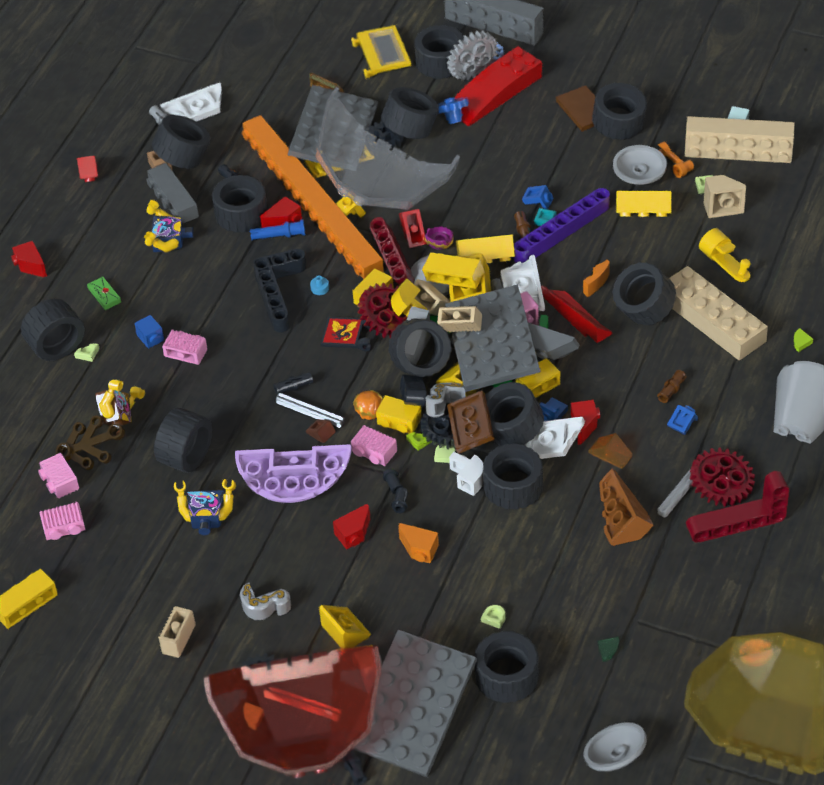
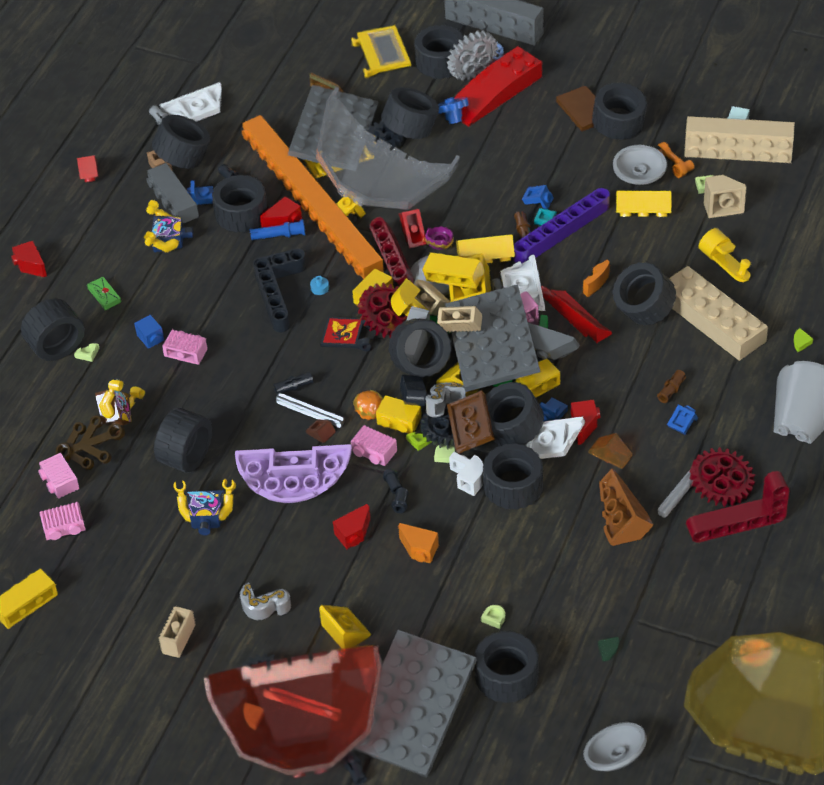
(201, 195): none -> blue bracket

